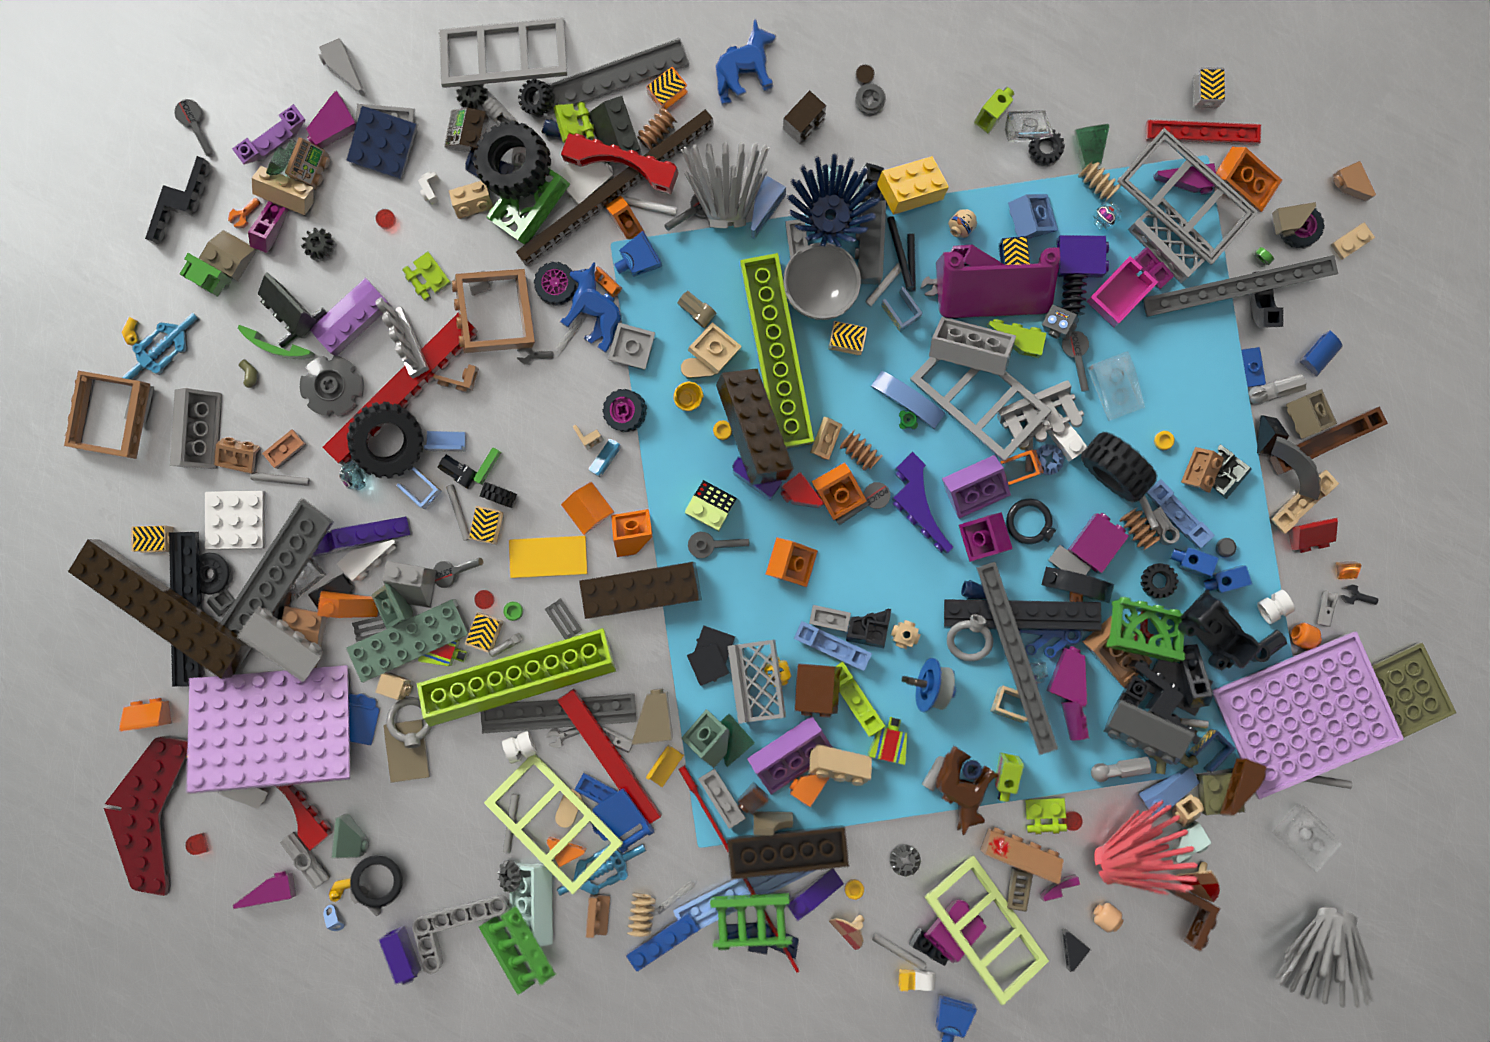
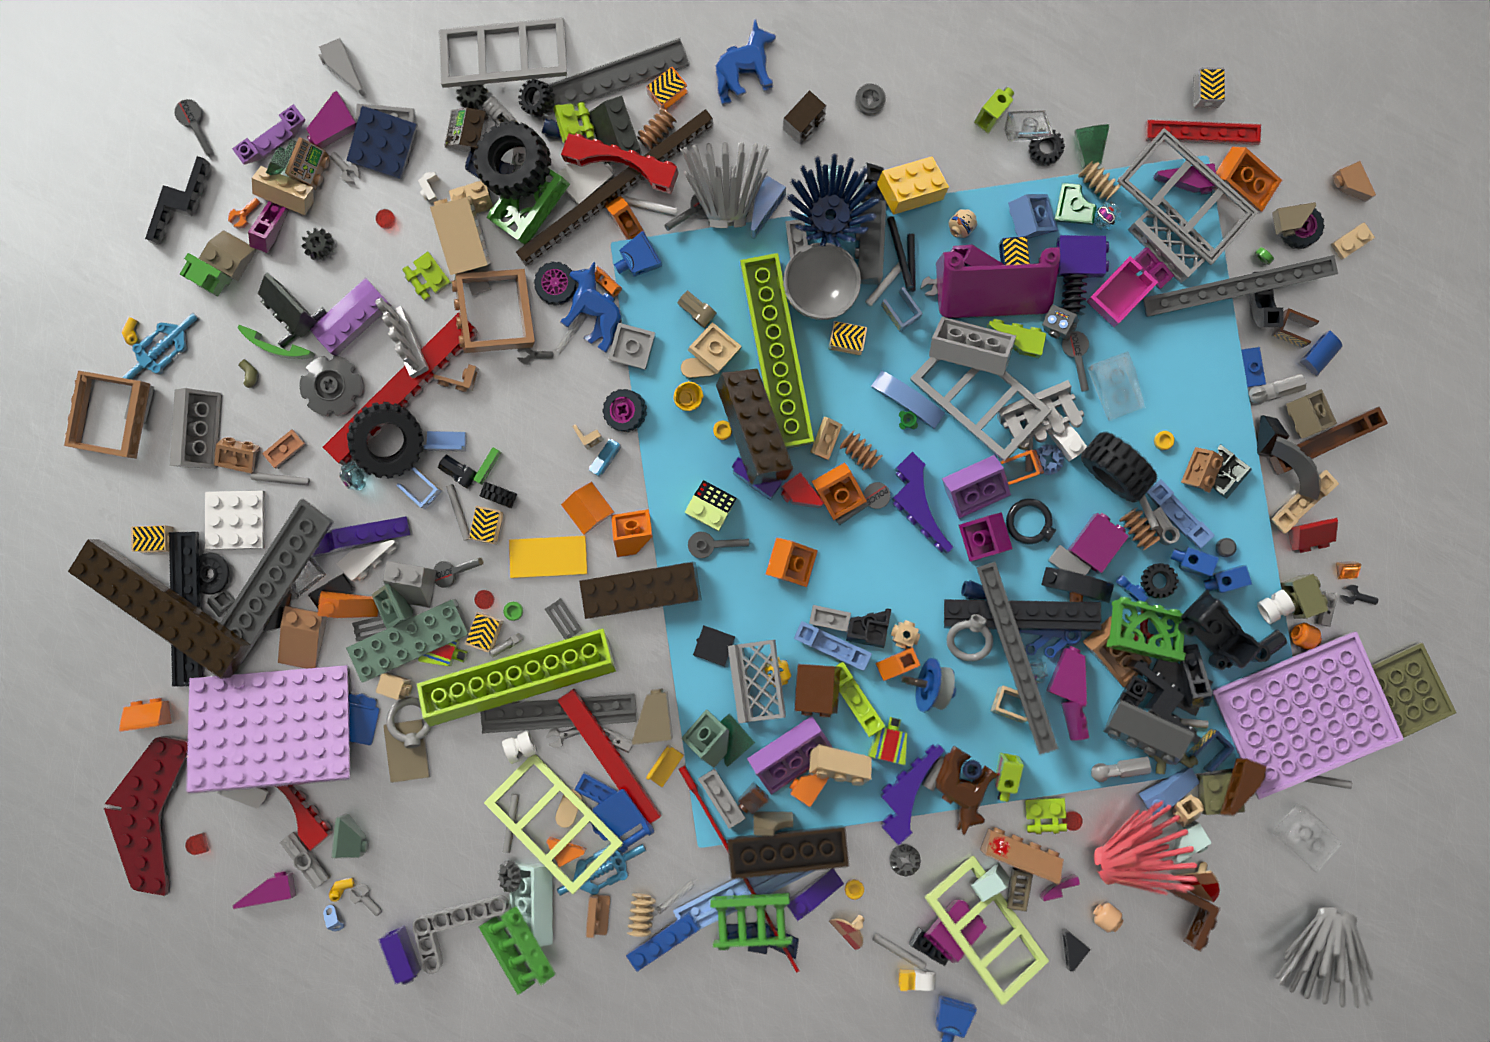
(281, 643): light grey slope -> none
(345, 168): none -> light grey bar
(355, 878): black tyre -> none
(460, 234): none -> tan brick
(708, 664): black piece -> none
(864, 74): dark brown tile -> none
(898, 664): none -> orange slope
(902, 793): none -> dark purple arch
(991, 882): none -> light aqua slope
(1073, 206): none -> tile
(1135, 592): none -> blue plate
(1299, 318): none -> reddish brown piece
(1305, 596): none -> olive brick

